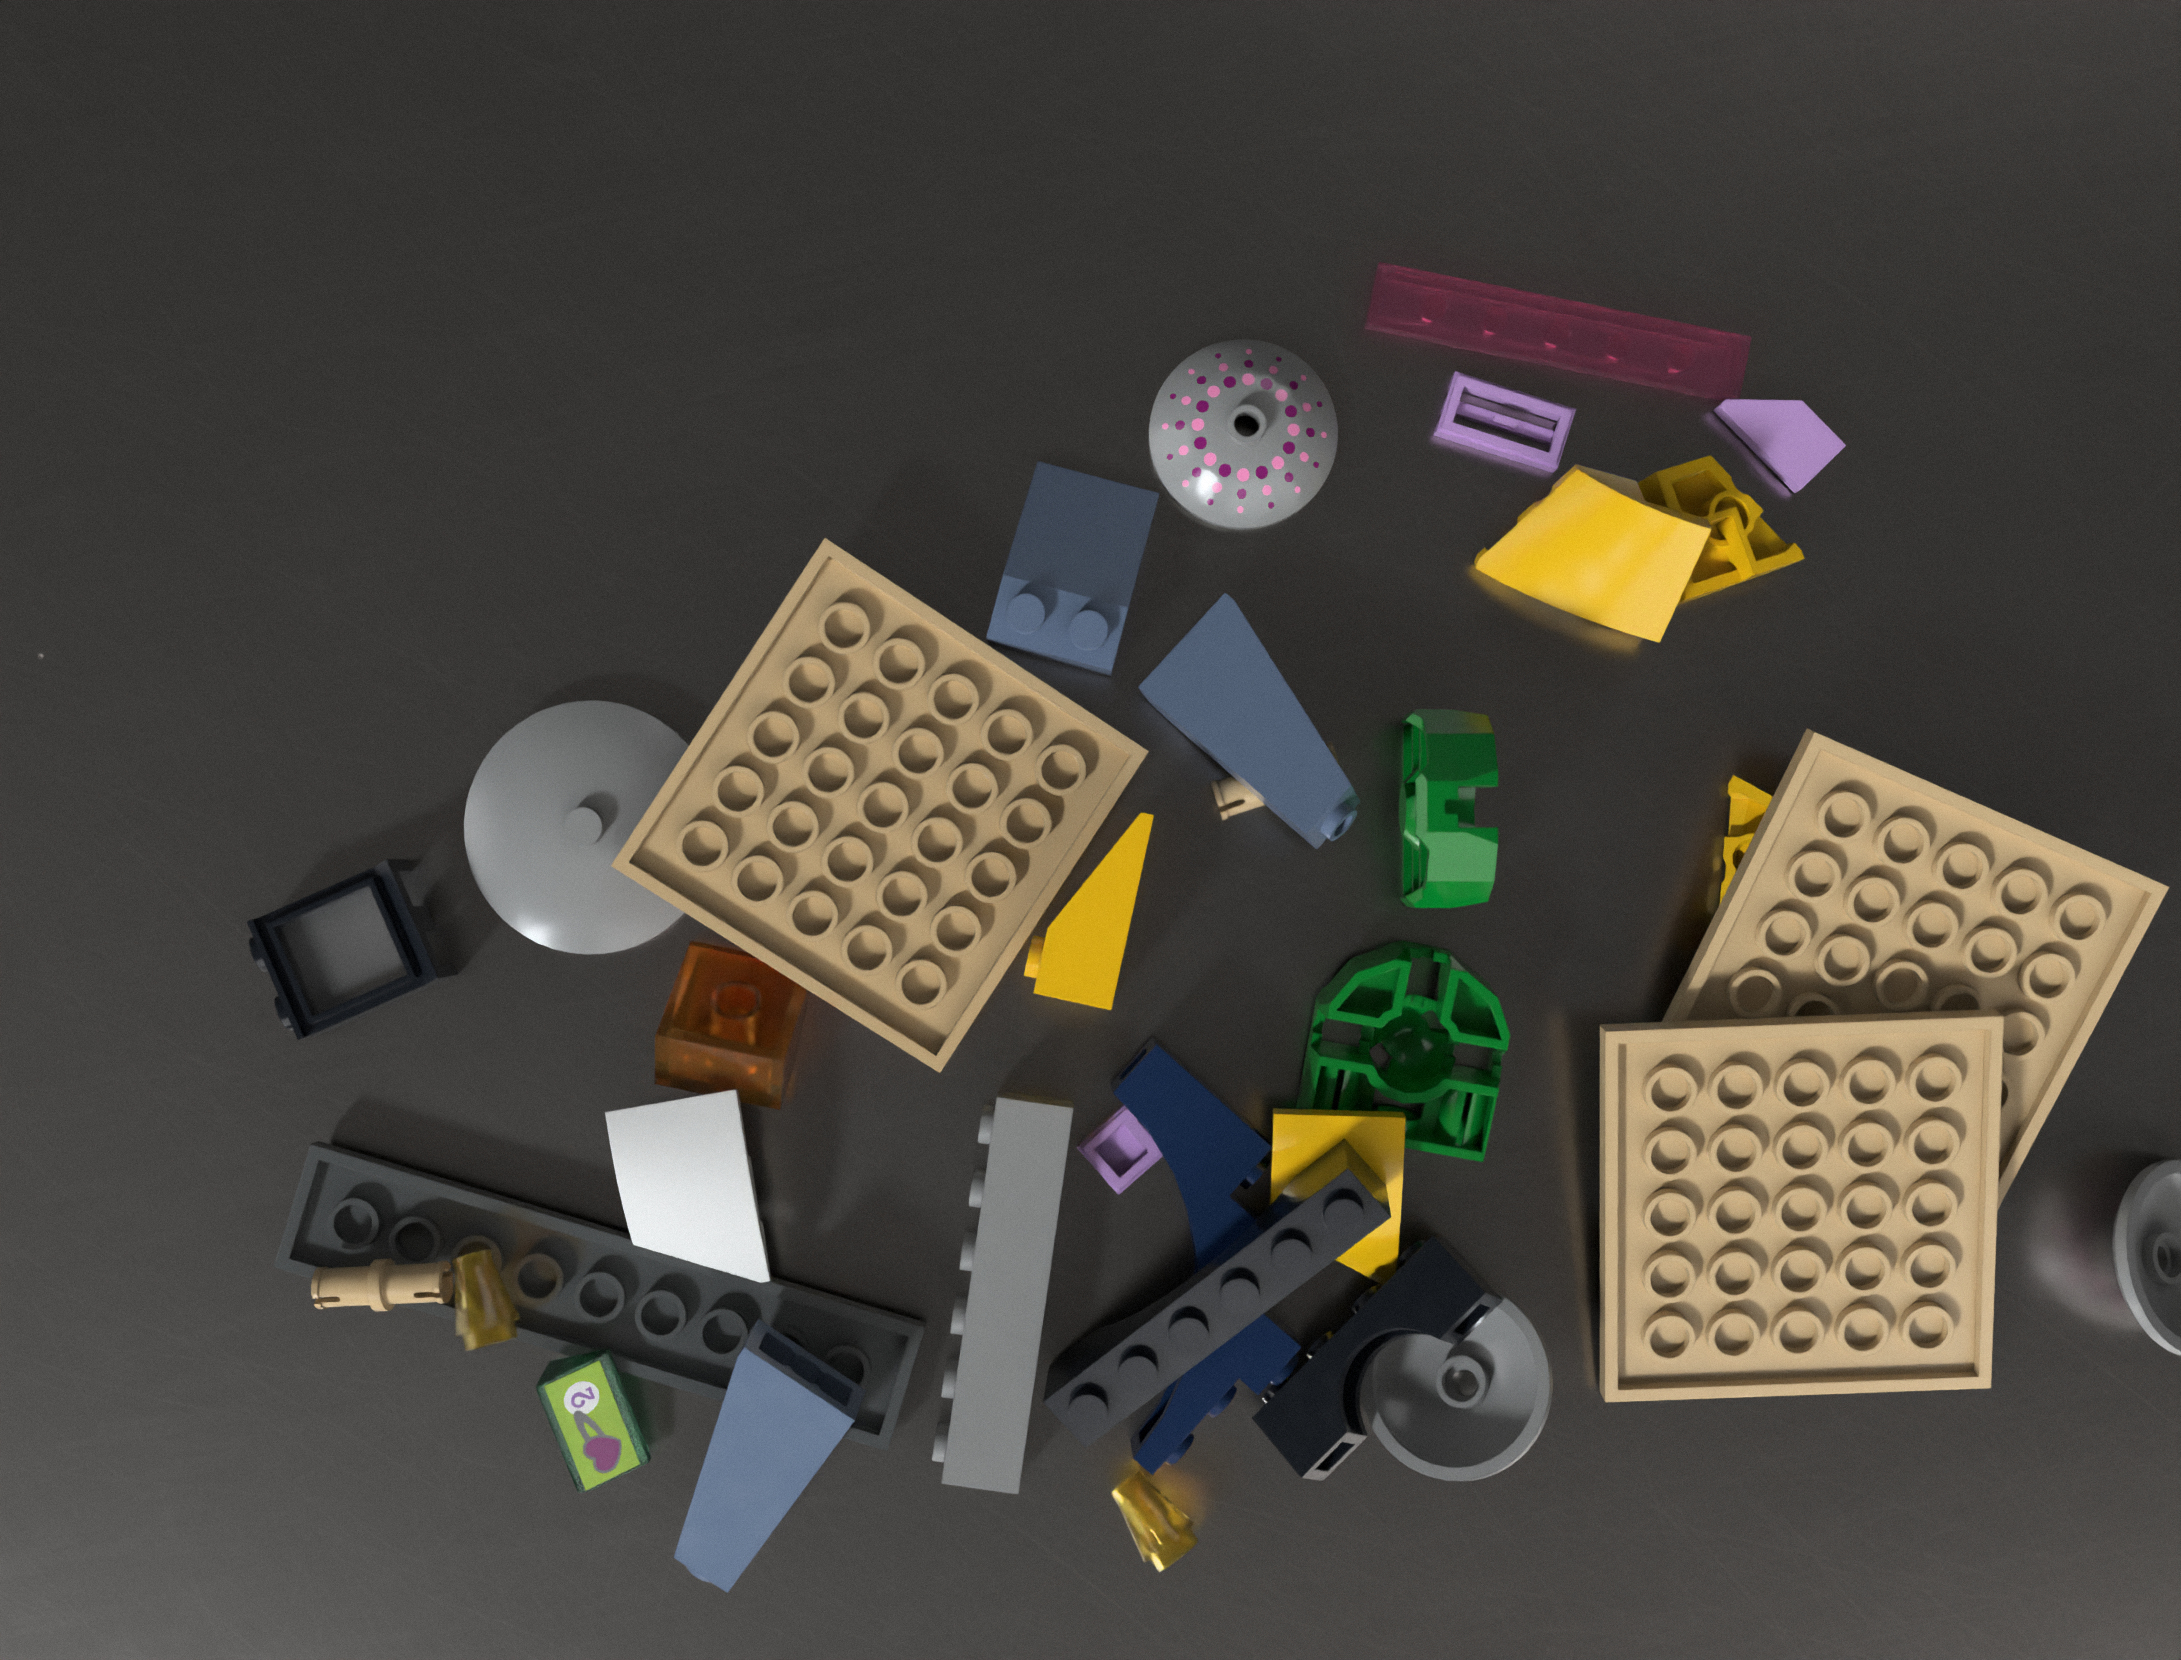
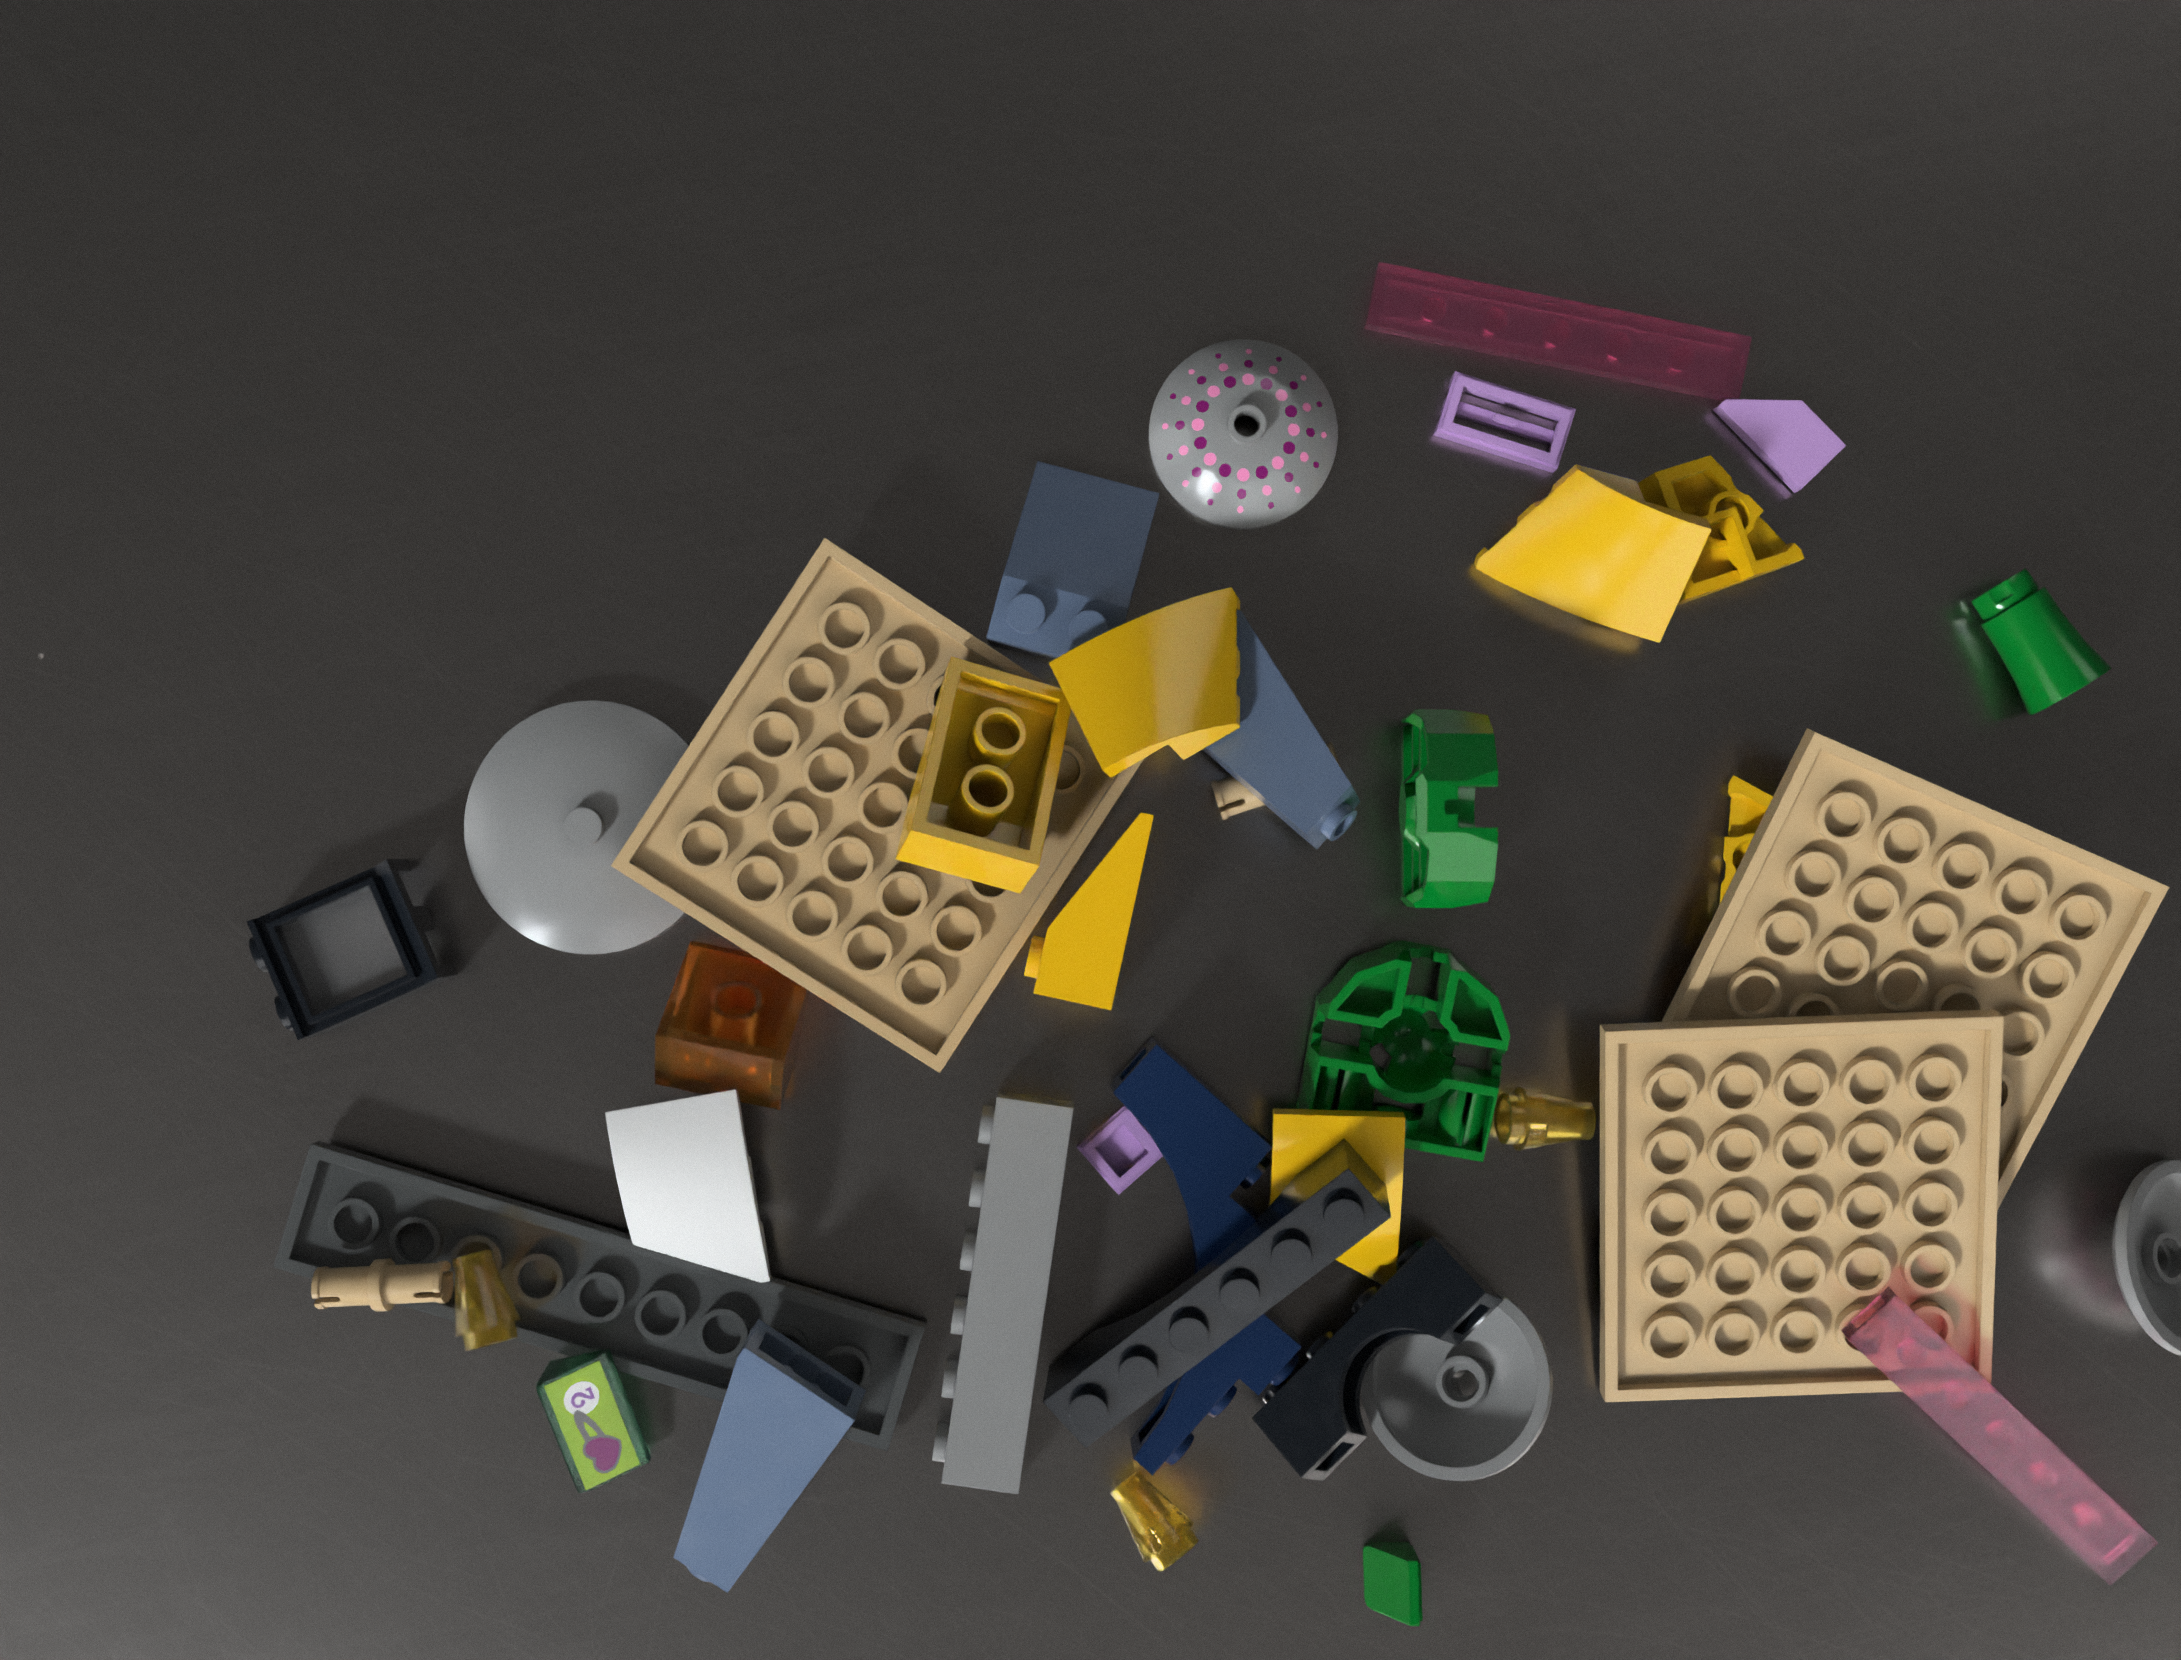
(986, 777): none -> yellow slope
(1157, 681): none -> yellow slope
(1393, 1581): none -> green slope
(1540, 1119): none -> clear yellow cone
(1998, 1436): none -> clear pink tile
(2037, 642): none -> green plant

